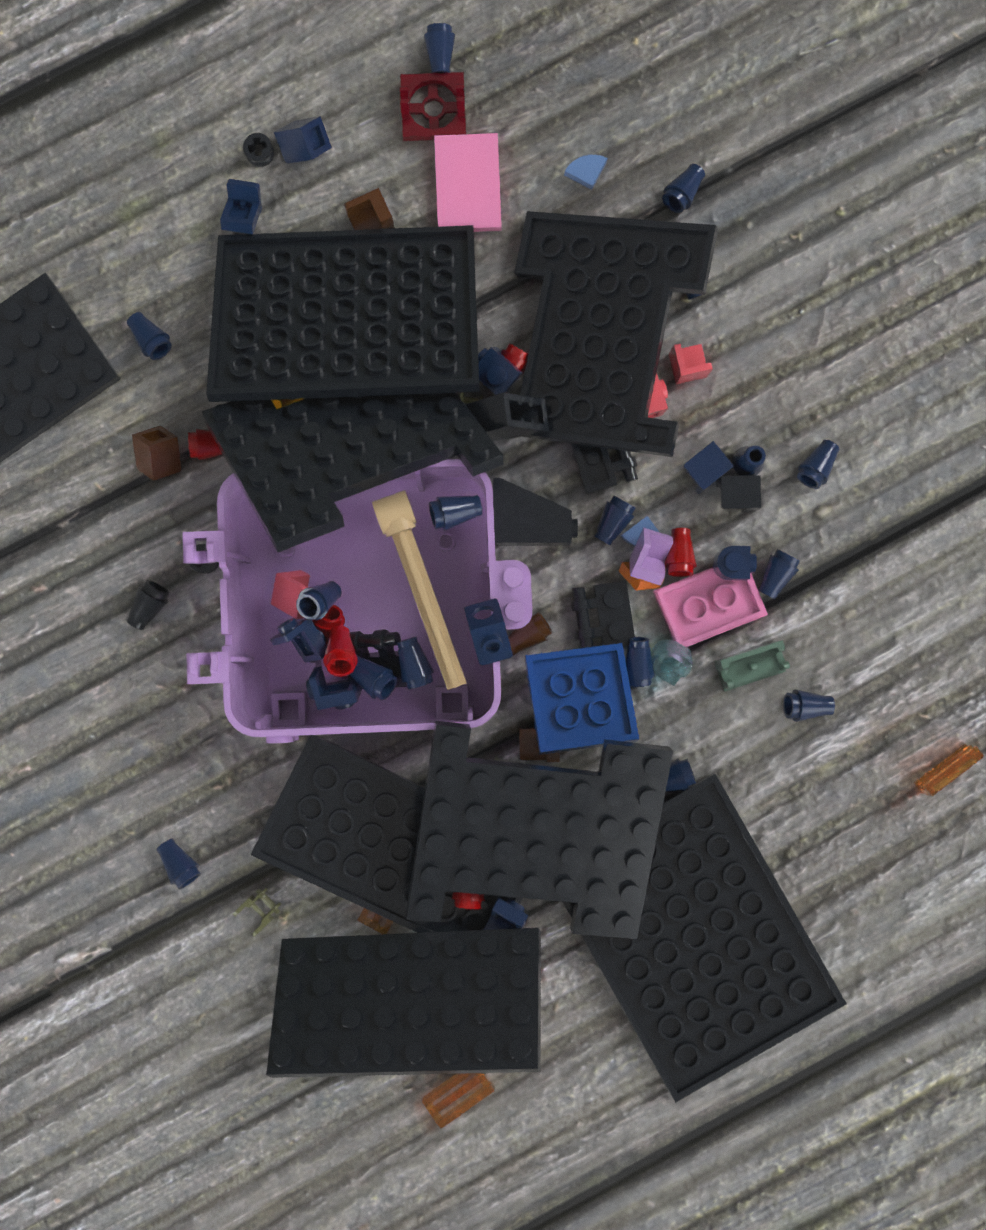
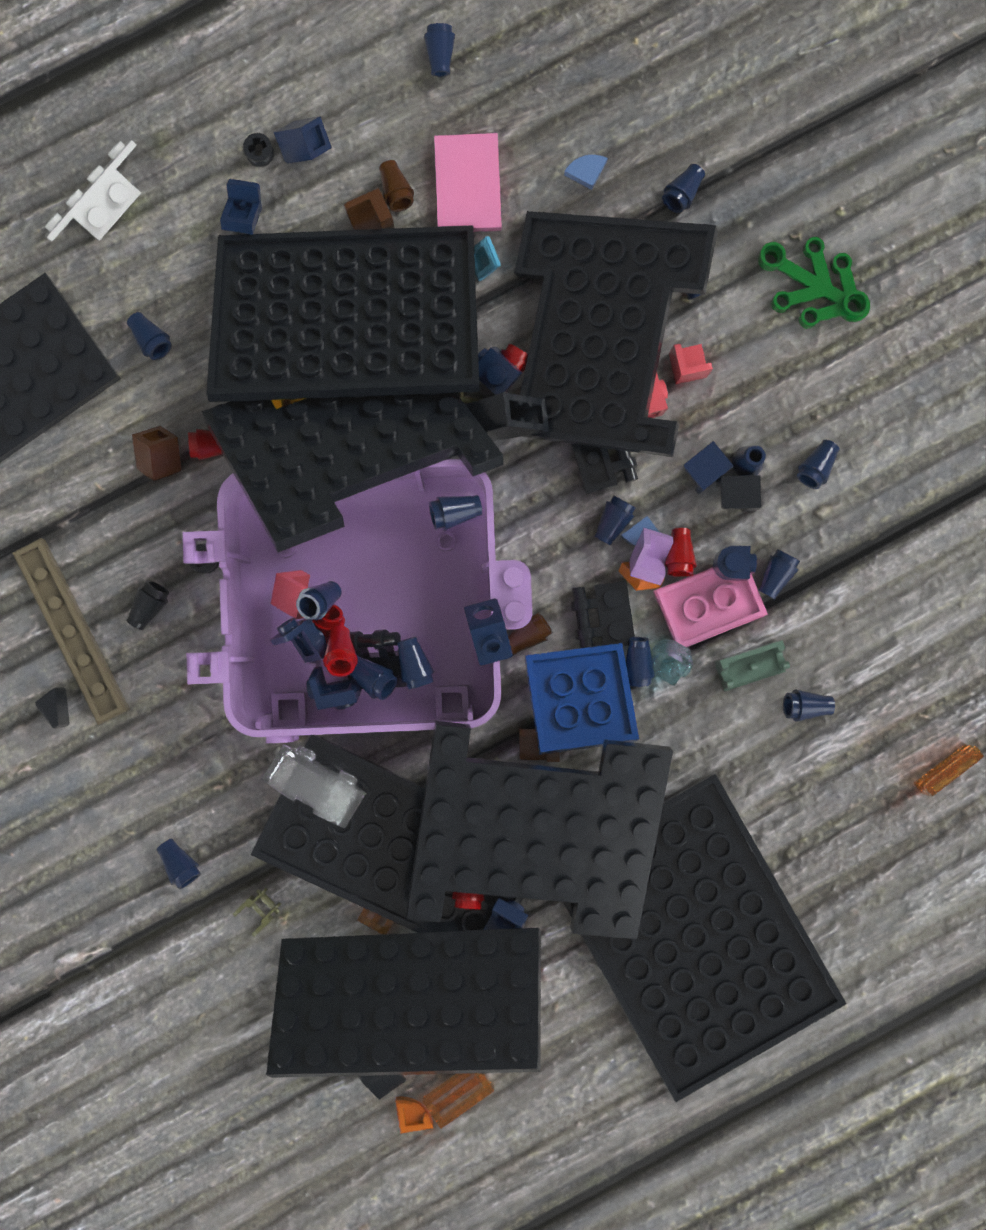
(55, 707): none -> black slope
(71, 631): none -> dark tan tile
(101, 201): none -> white bracket
(303, 778): none -> clear brick
(382, 1084): none -> black slope
(396, 189): none -> reddish brown cone
(398, 520): tan piece -> none
(410, 84): dark red piece -> none
(412, 1115): none -> orange tile
(485, 258): none -> medium azure slope
(529, 519): black slope -> none
(680, 775): dark blue cone -> none
(817, 285): none -> green plant

